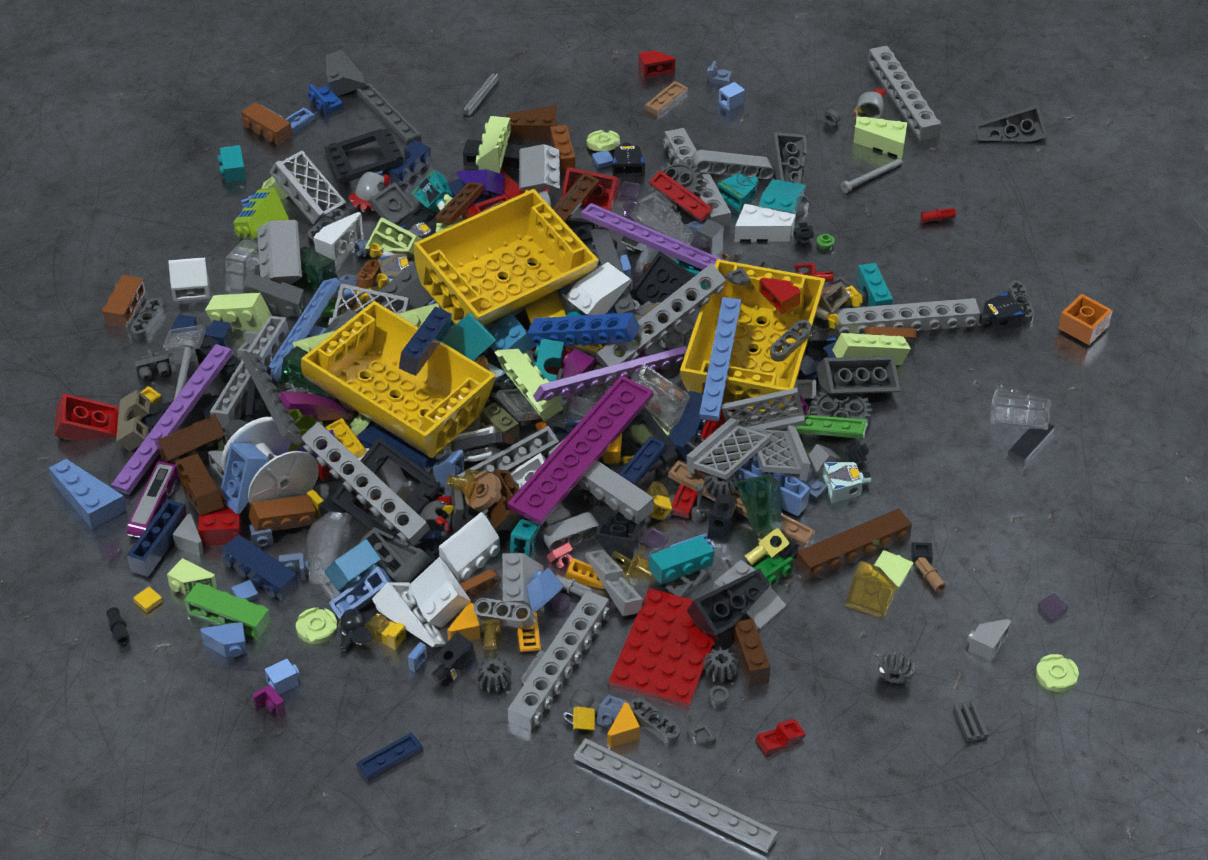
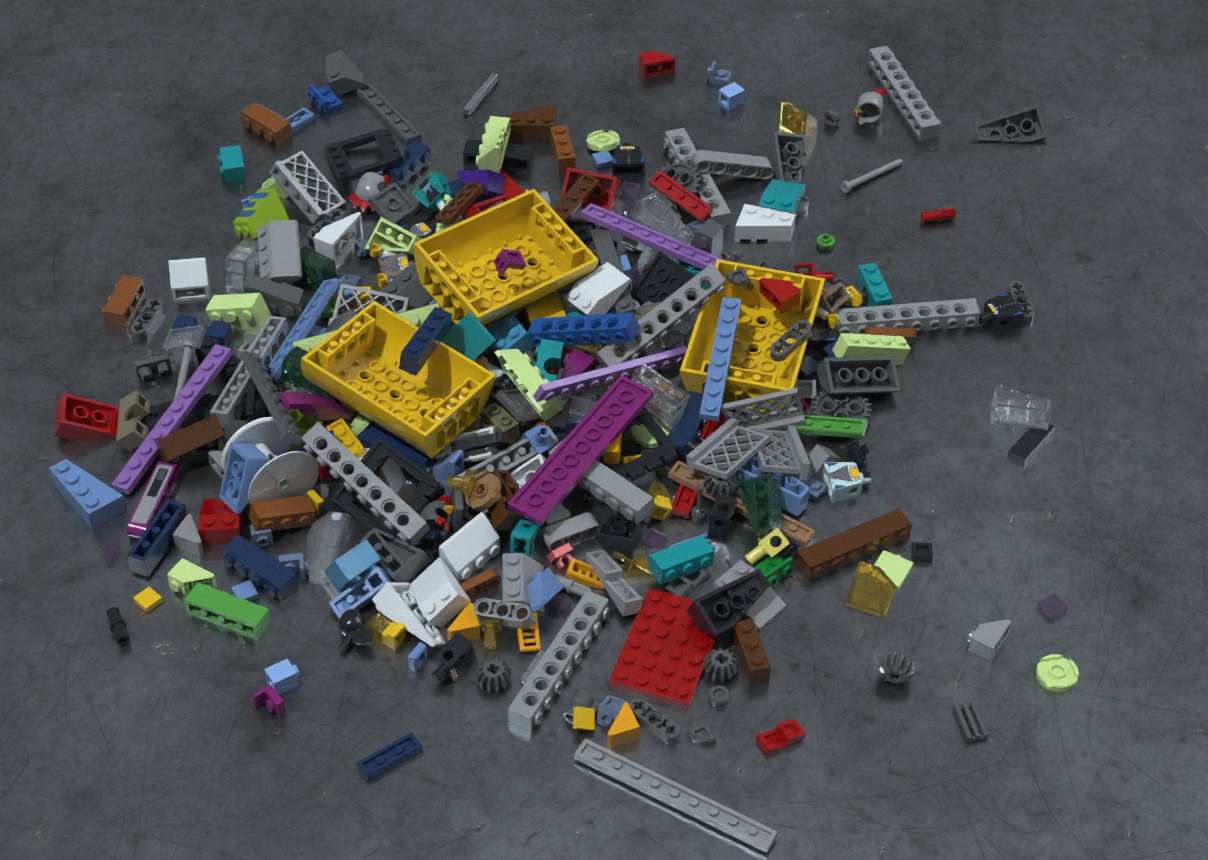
(151, 394): yellow tile -> none
(199, 485): reddish brown wedge -> none
(225, 639): medium blue slope -> none
(316, 625): yellowish green tile -> none
(368, 274): dark orange beam -> none
(509, 259): none -> magenta bracket
(539, 169): light grey slope -> none
(539, 438): none -> medium blue bracket
(643, 460): dark blue tile -> none
(666, 98): medium nougat tile -> none
(738, 190): teal torso -> none
(796, 120): none -> clear yellow slope
(803, 233): black gear -> none
(881, 134): yellowish green wedge -> none
(930, 574): medium nougat axle -> none
(1085, 319): orange brick -> none

